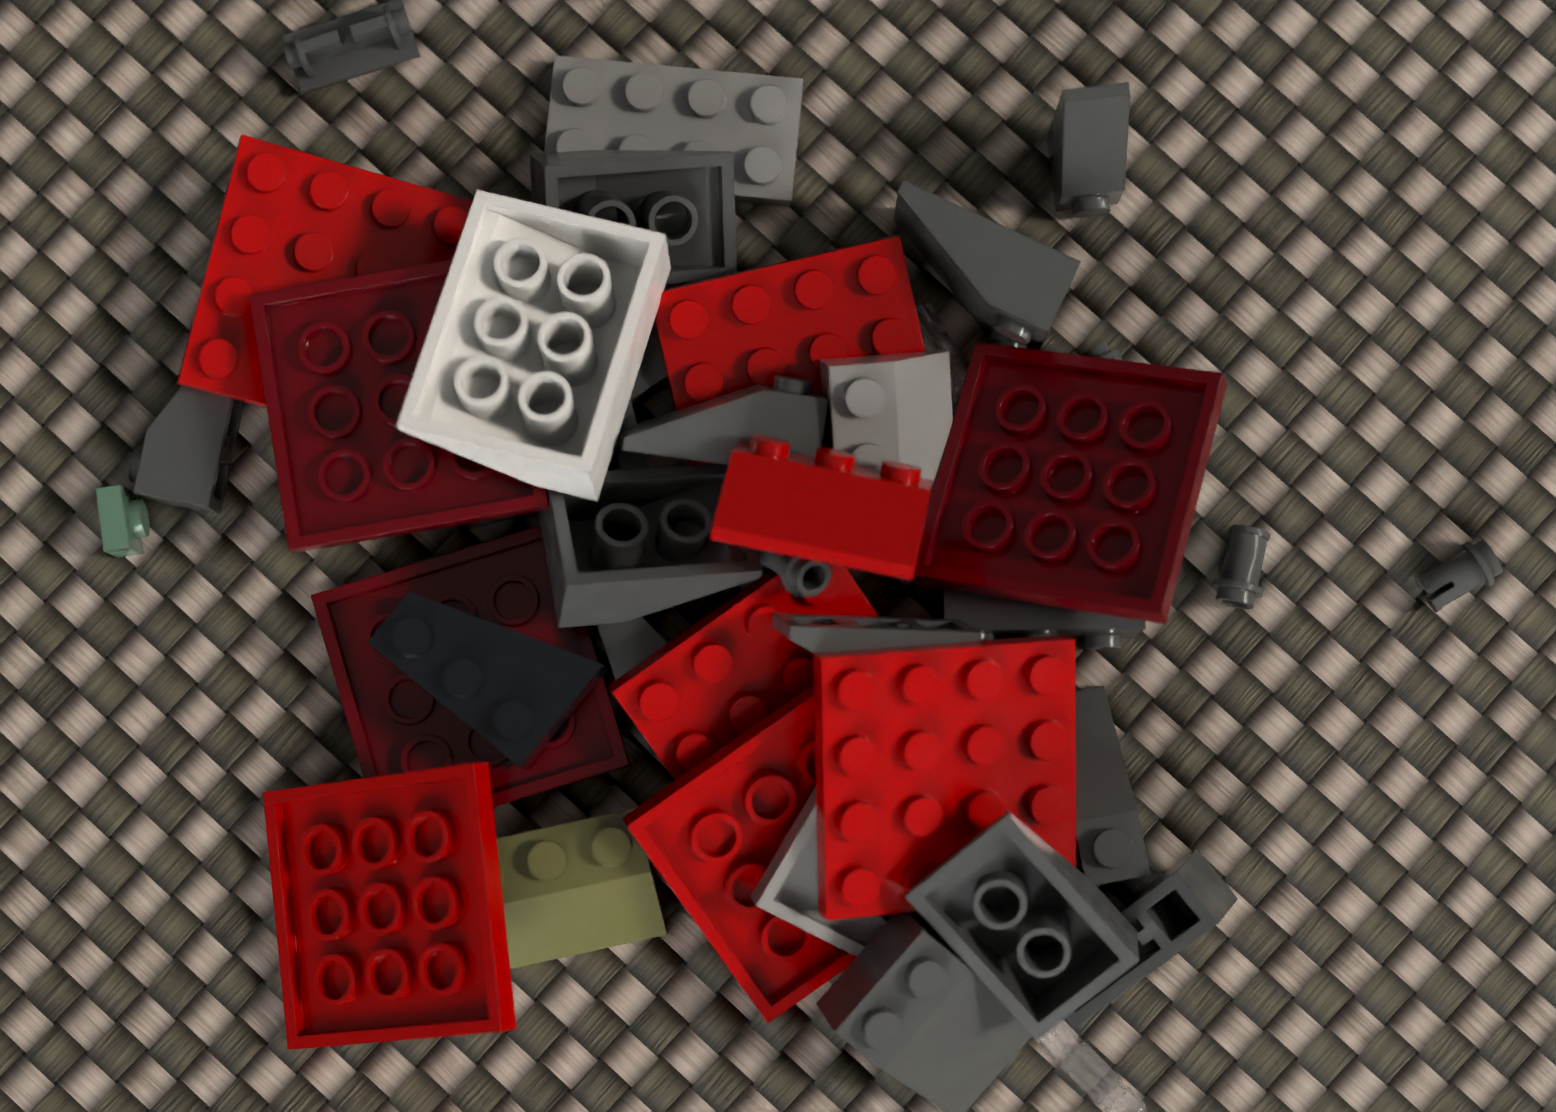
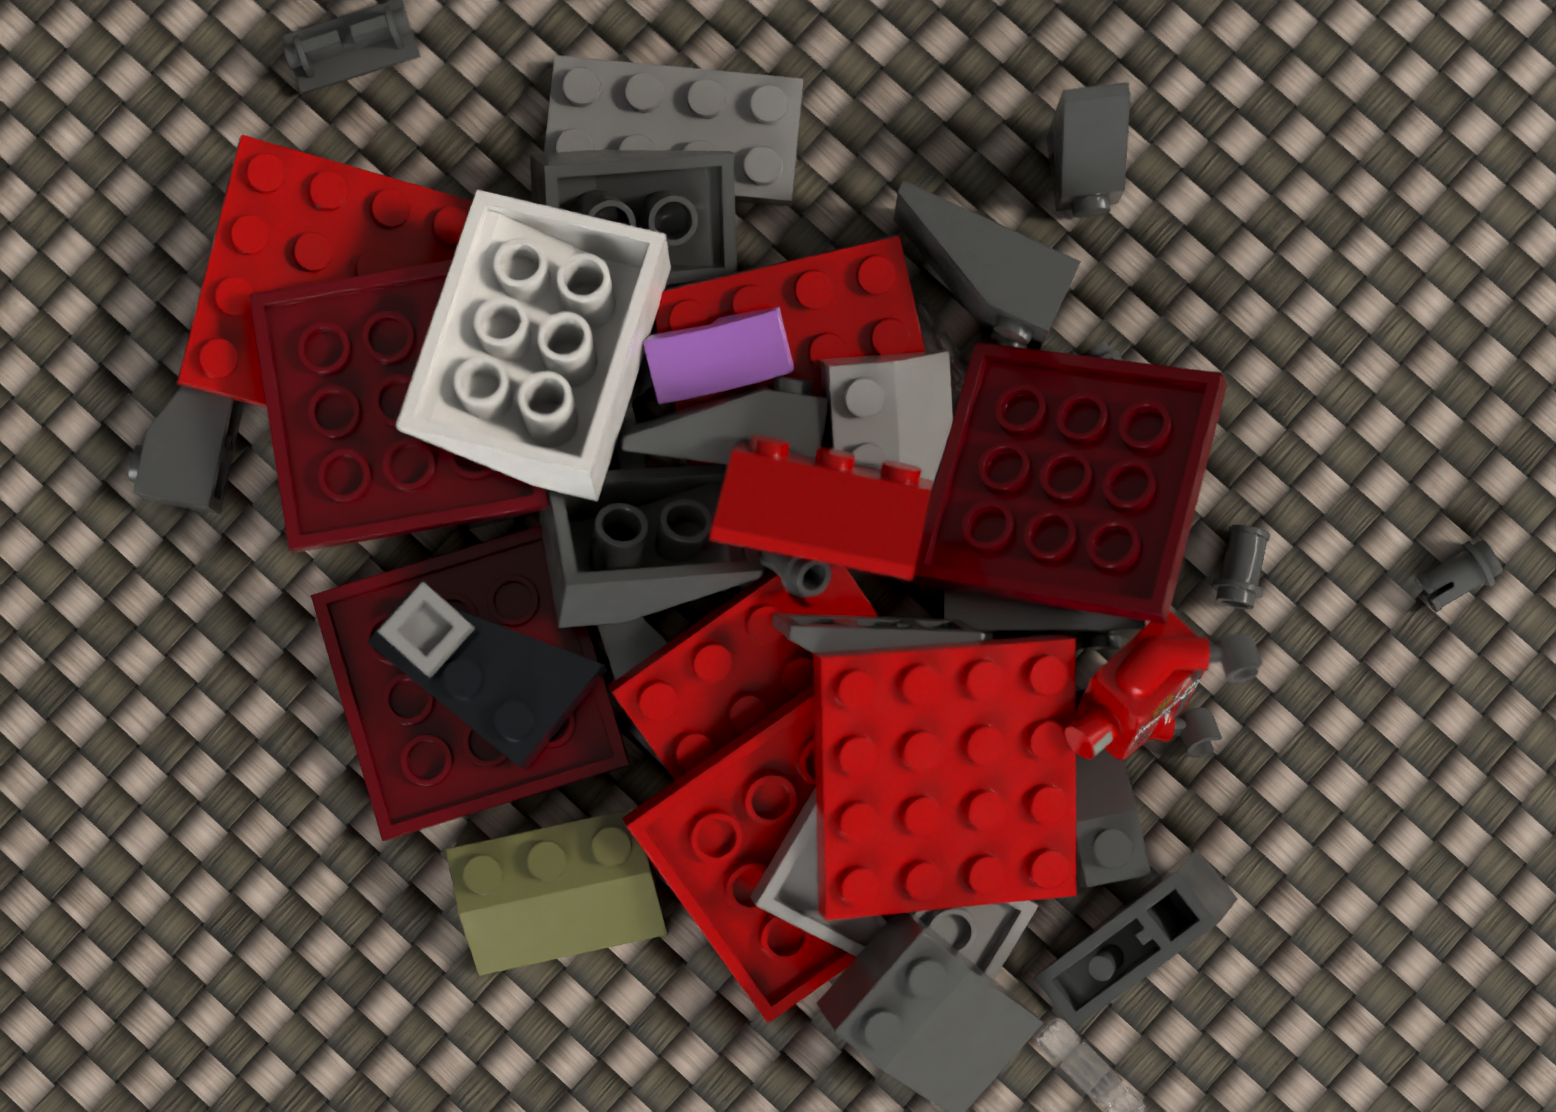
(122, 520): sand green plate -> none
(389, 908): red plate -> none
(426, 629): none -> light grey plate
(718, 355): none -> medium lavender slope
(1026, 923): dark grey slope -> none
(1150, 685): none -> red torso

